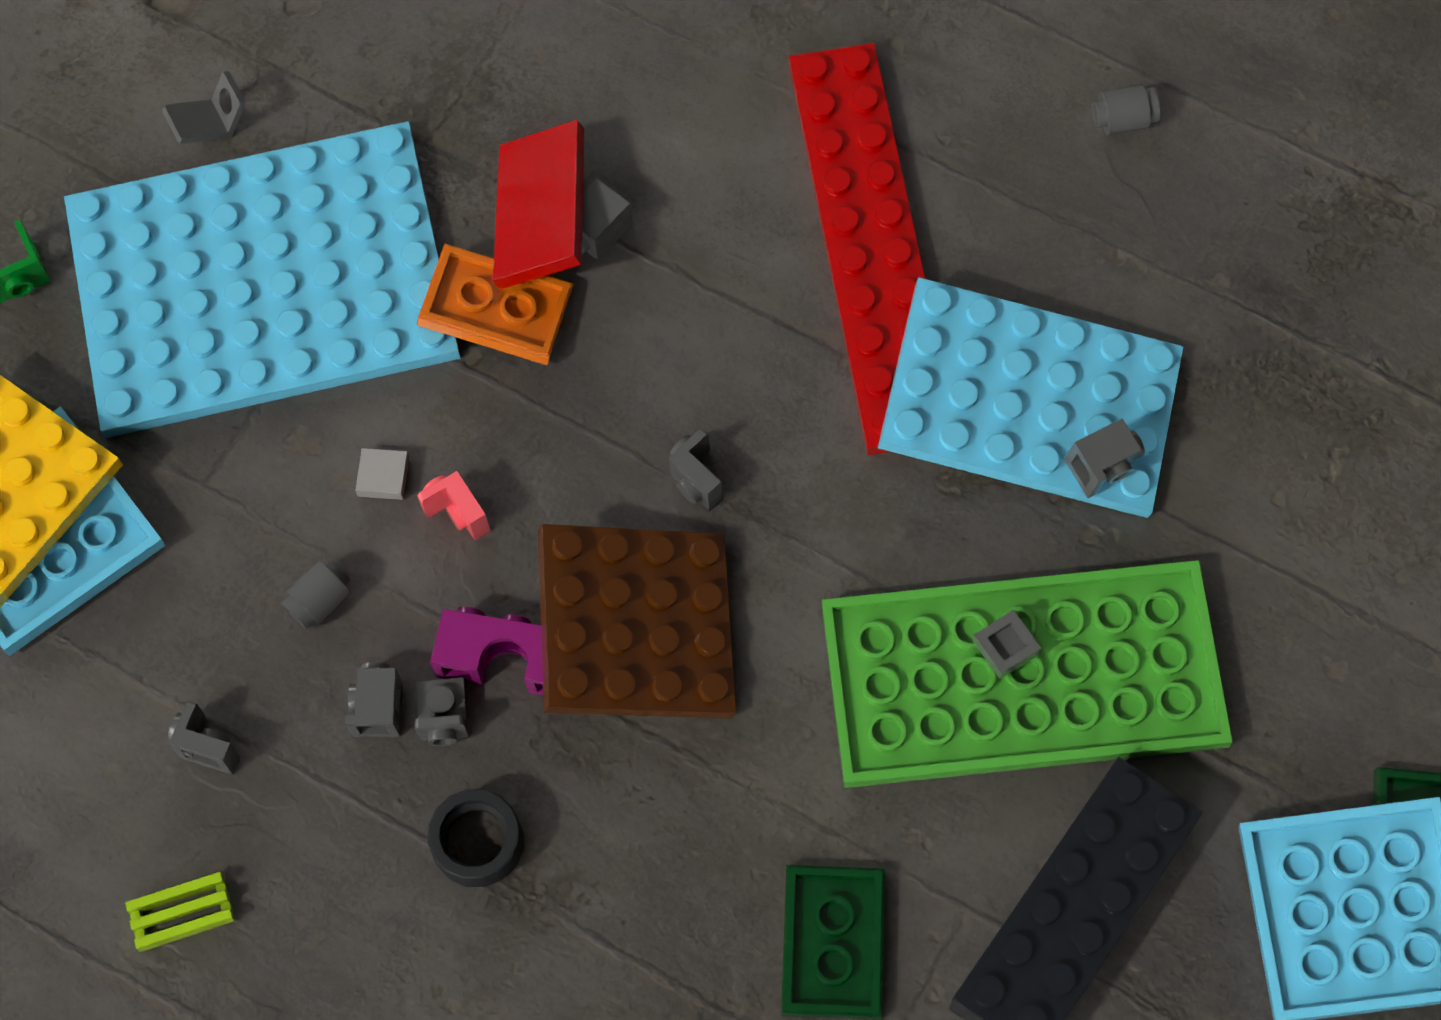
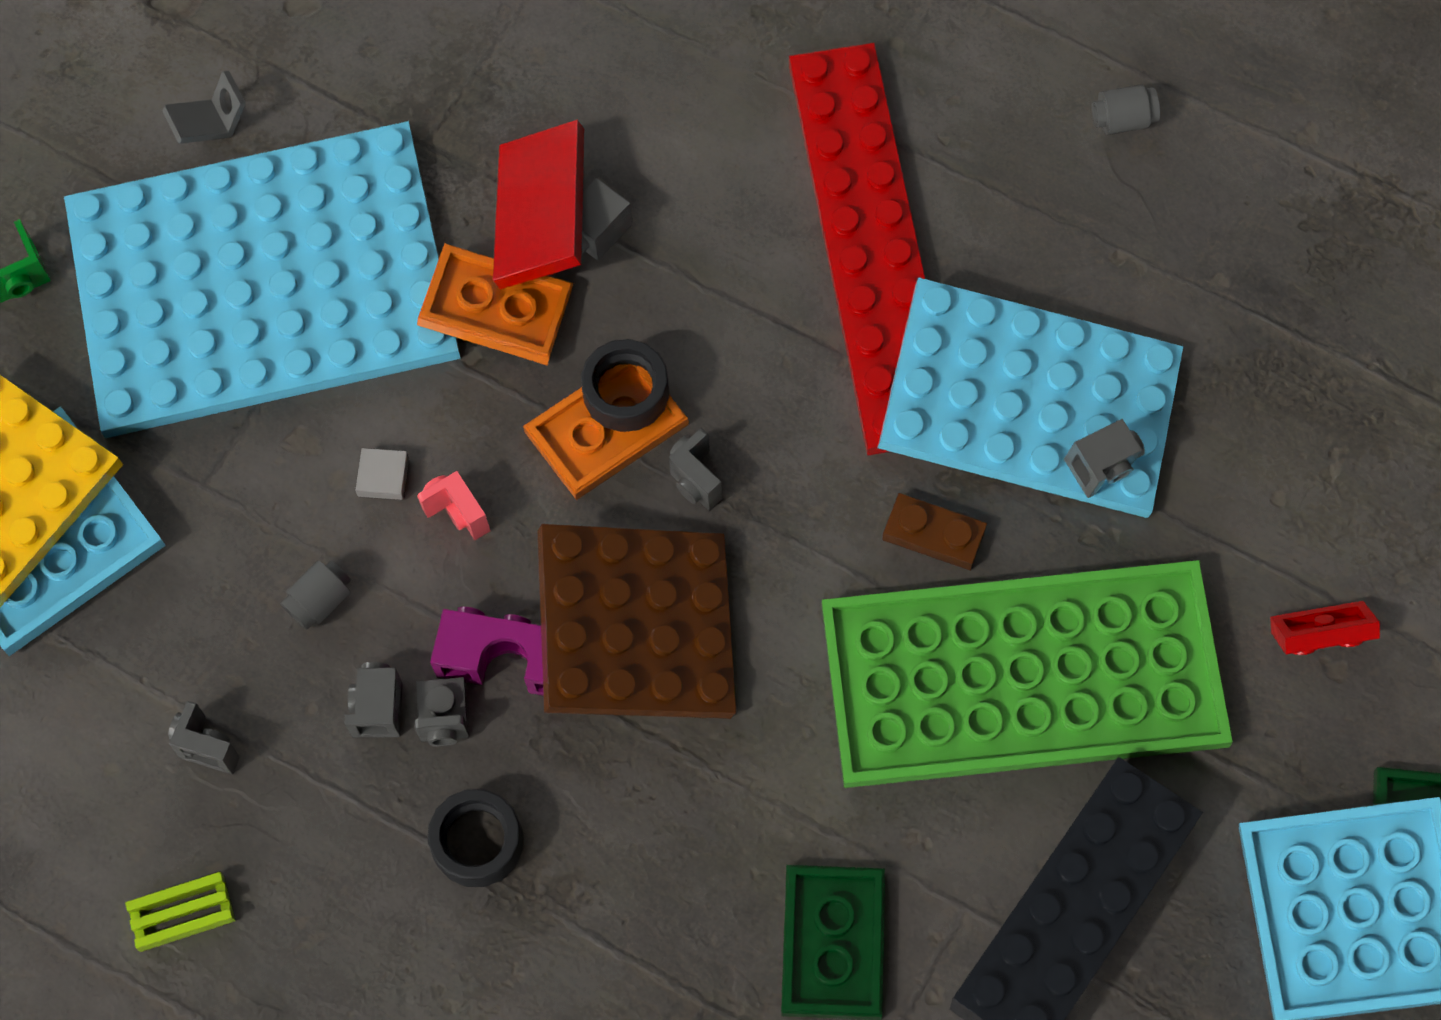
(587, 452): none -> orange tile
(622, 353): none -> black tyre
(934, 531): none -> reddish brown plate
(1006, 644): dark grey plate -> none
(1325, 627): none -> red plate

